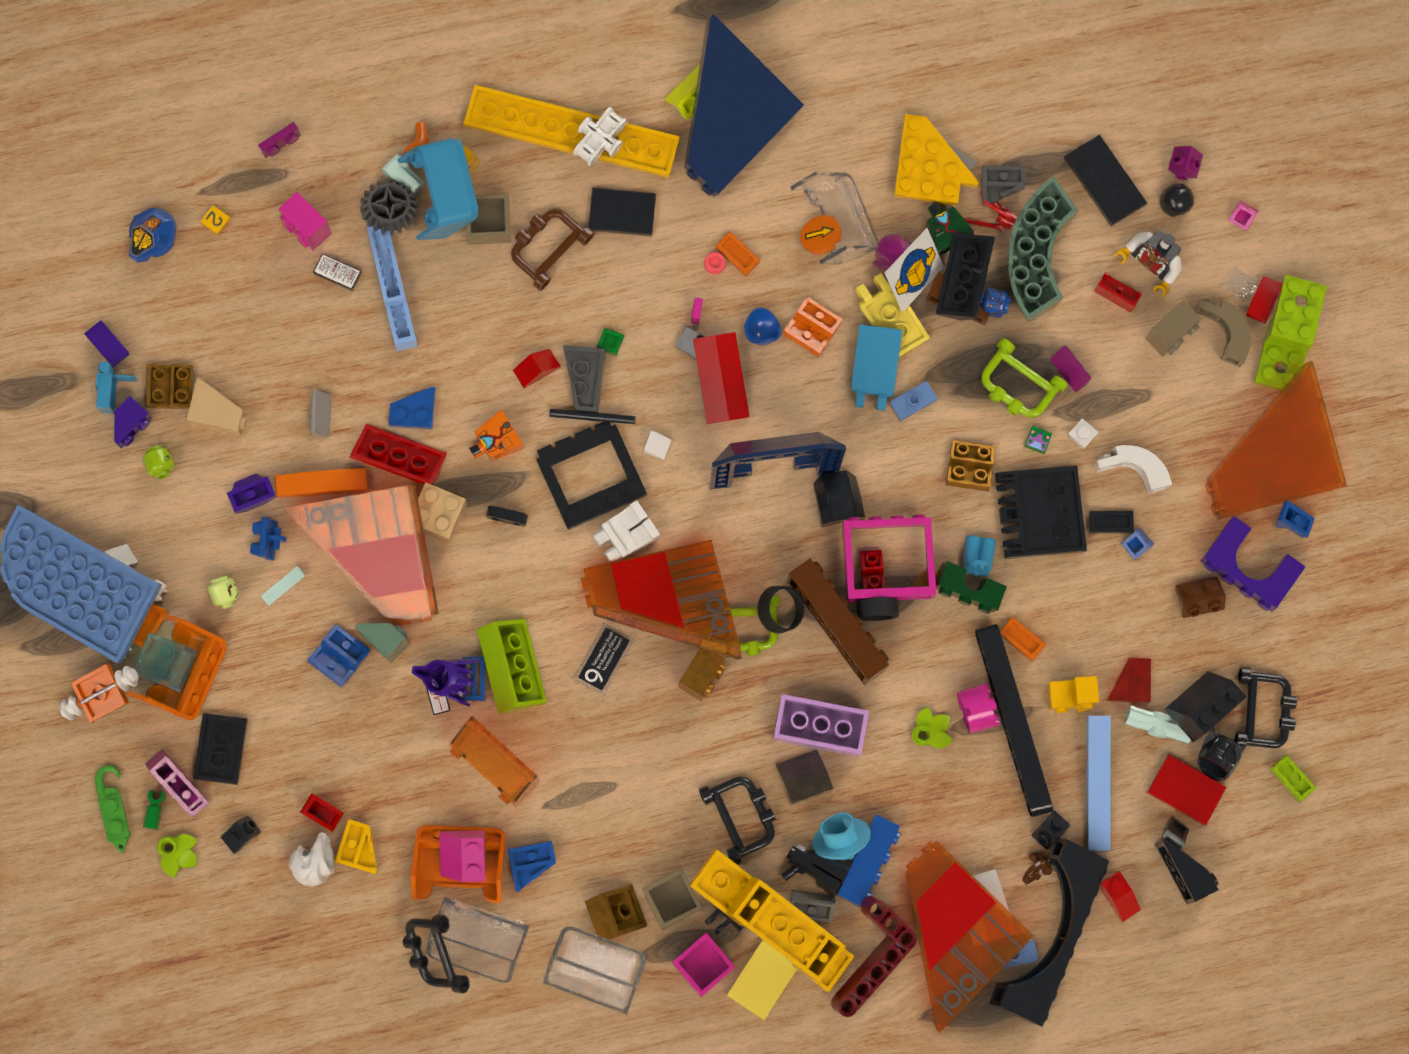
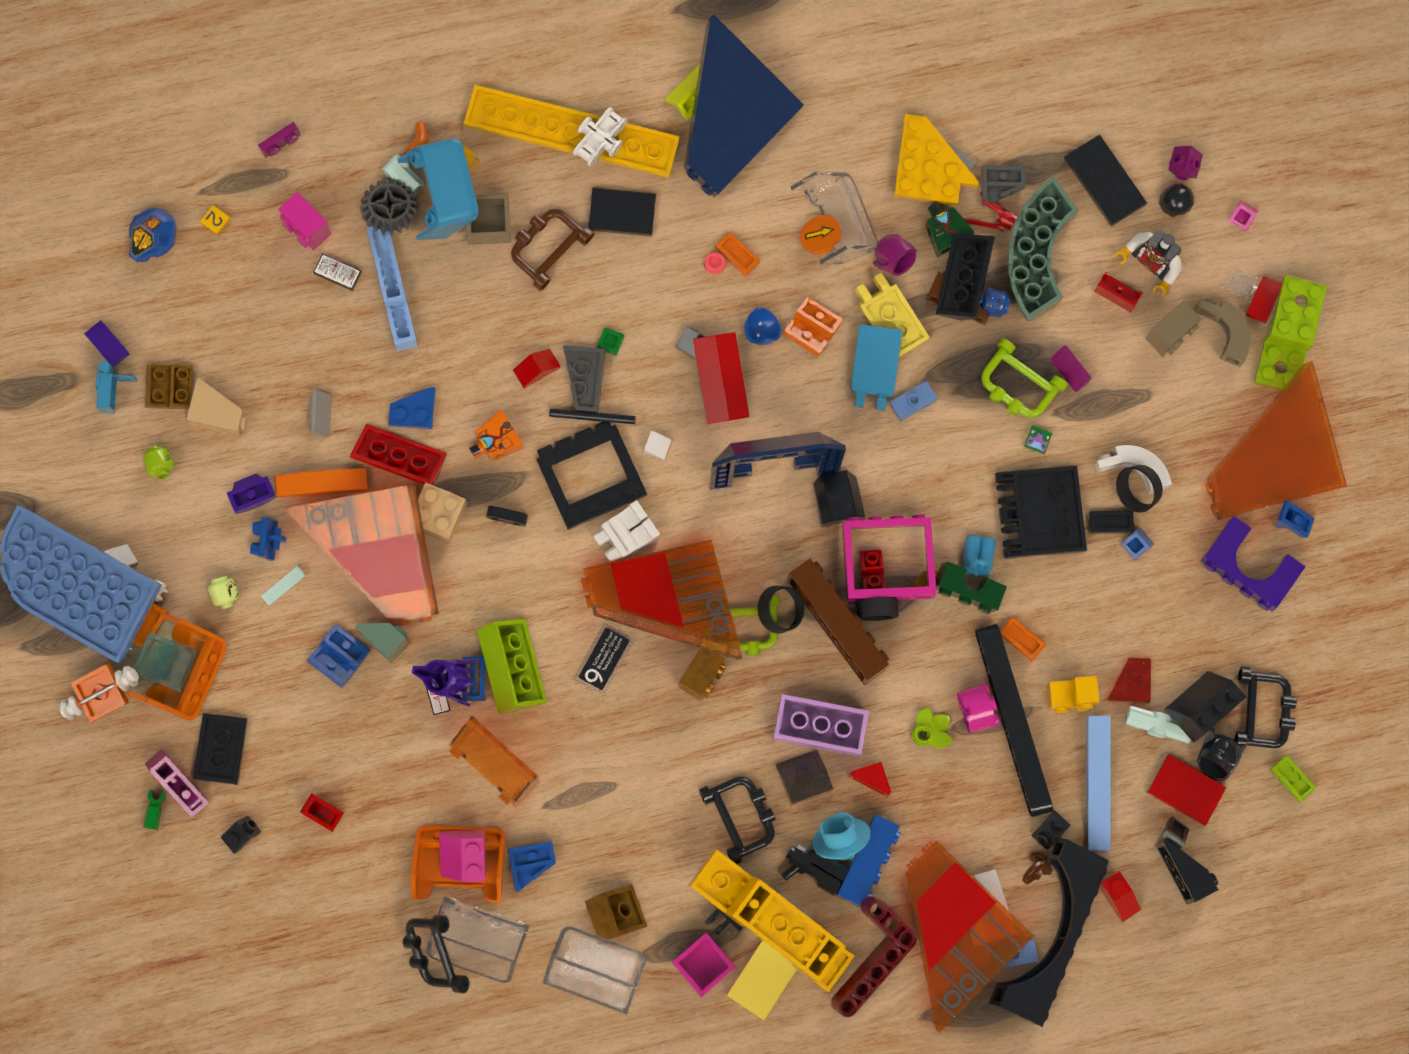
(112, 810): bright green plate -> none
(128, 421): dark purple slope -> none
(179, 856): lime plate -> none
(314, 867): white helmet -> none
(357, 848): yellow wing -> none
(672, 899): dark tan piece -> none
(696, 312): dark pink tile -> none
(814, 905): light grey slope -> none
(873, 778): none -> red slope
(914, 270): sticker -> none
(970, 465): pearl gold slope -> none
(1082, 434): white plate -> none
(1125, 494): none -> black tyre
(1201, 597): reddish brown bracket -> none

